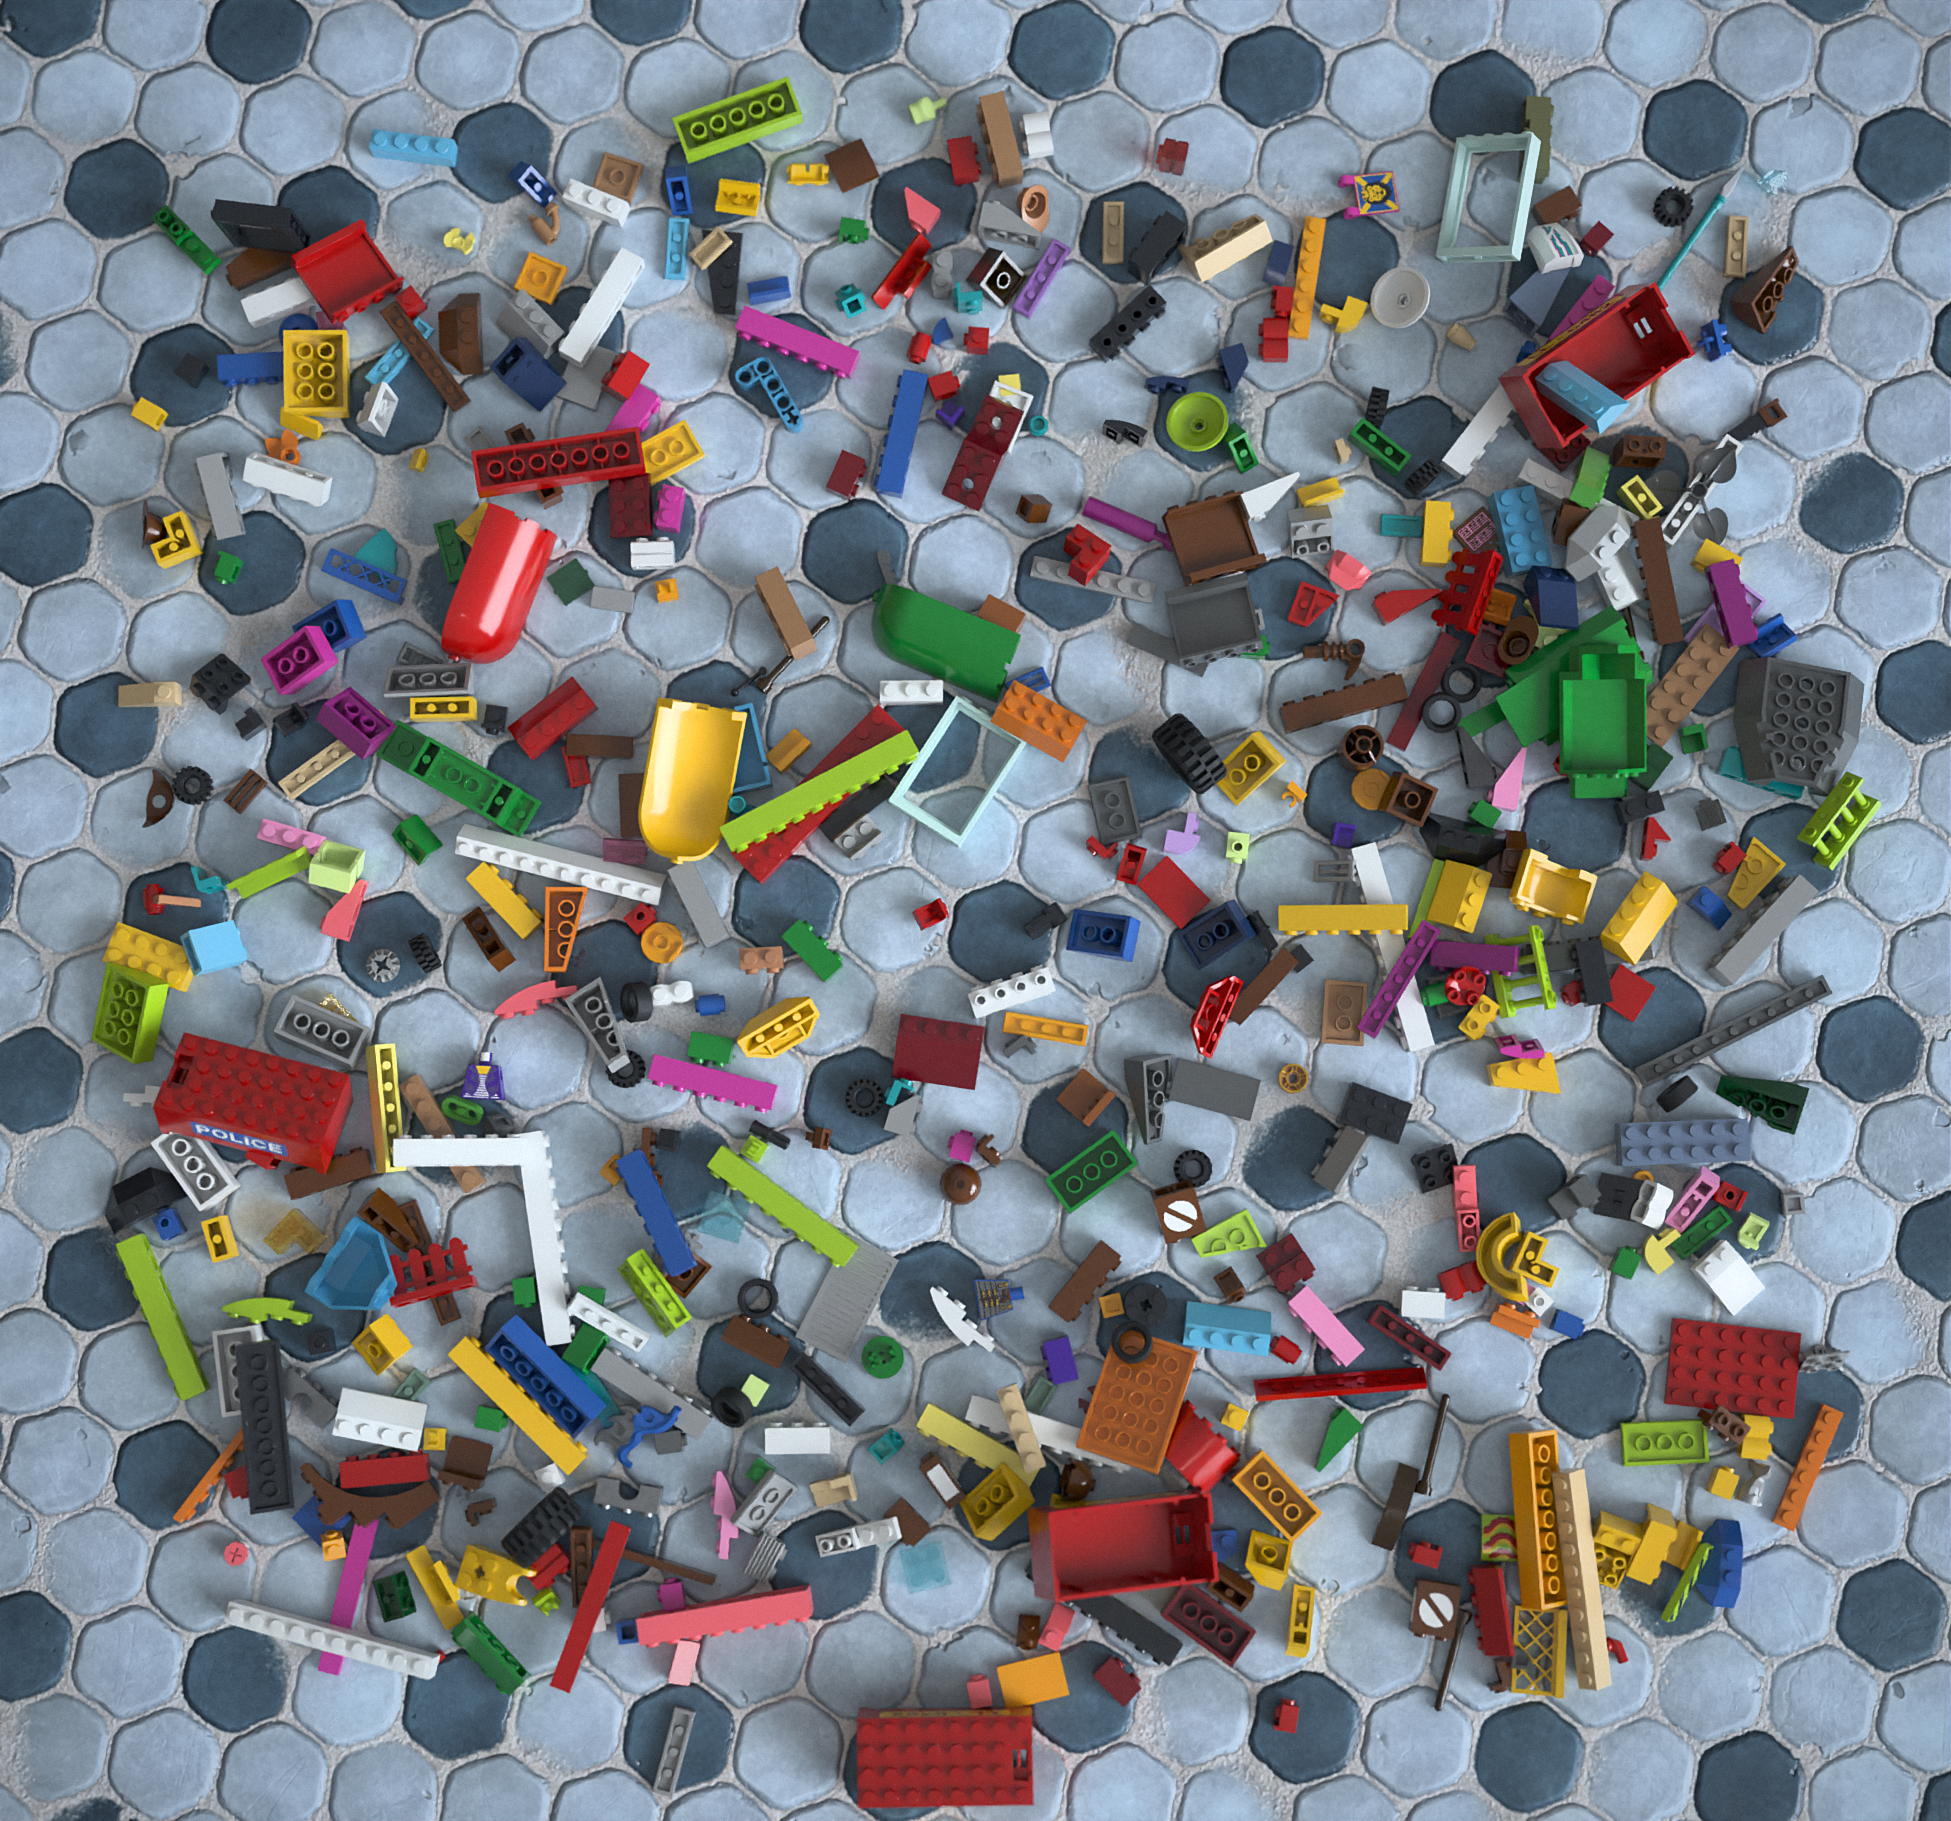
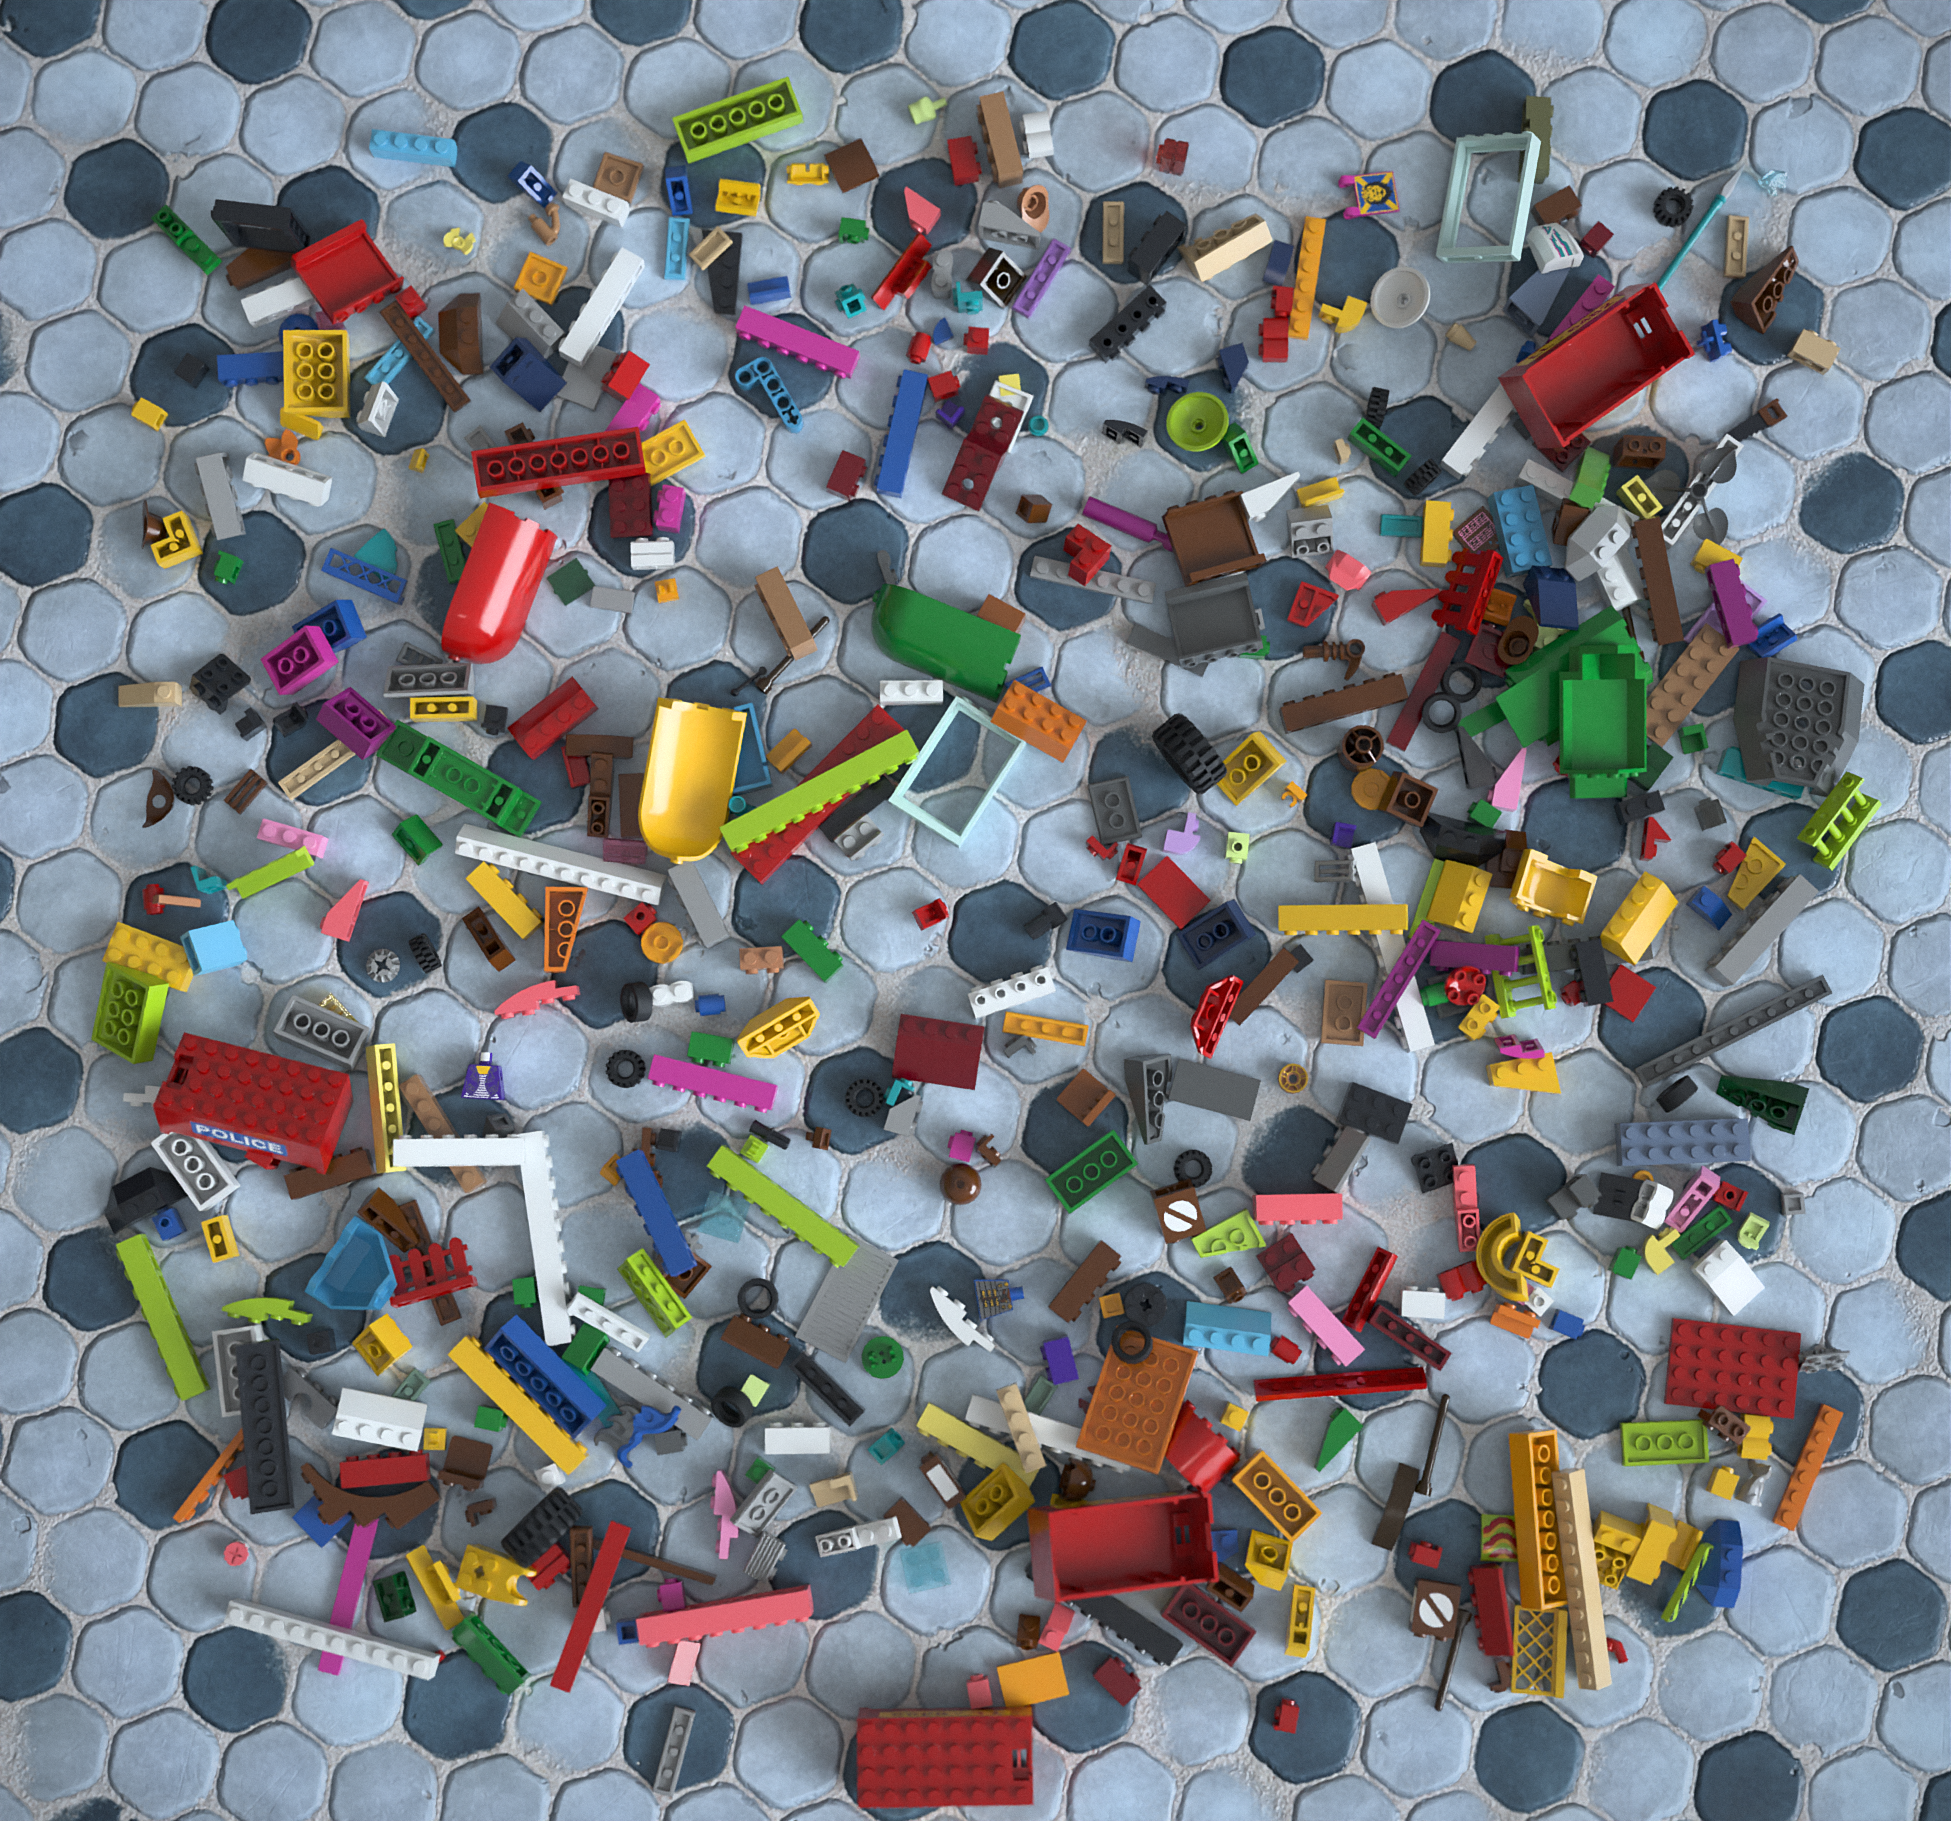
(295, 1228): clear yellow brick -> none
(333, 1545): light orange bracket -> none
(336, 866): yellowish green piece -> none
(463, 1110): bright green plate -> none
(547, 1600): lime tile -> none
(597, 1018): light grey wedge -> none
(600, 794): none -> reddish brown slope
(609, 1494): flat silver arch -> none
(1263, 931): black axle -> none
(1297, 1207): none -> coral brick
(1369, 1289): none -> red brick
(1521, 1659): dark grey tile -> none
(1580, 395): medium azure slope -> none
(1814, 351): none -> tan brick

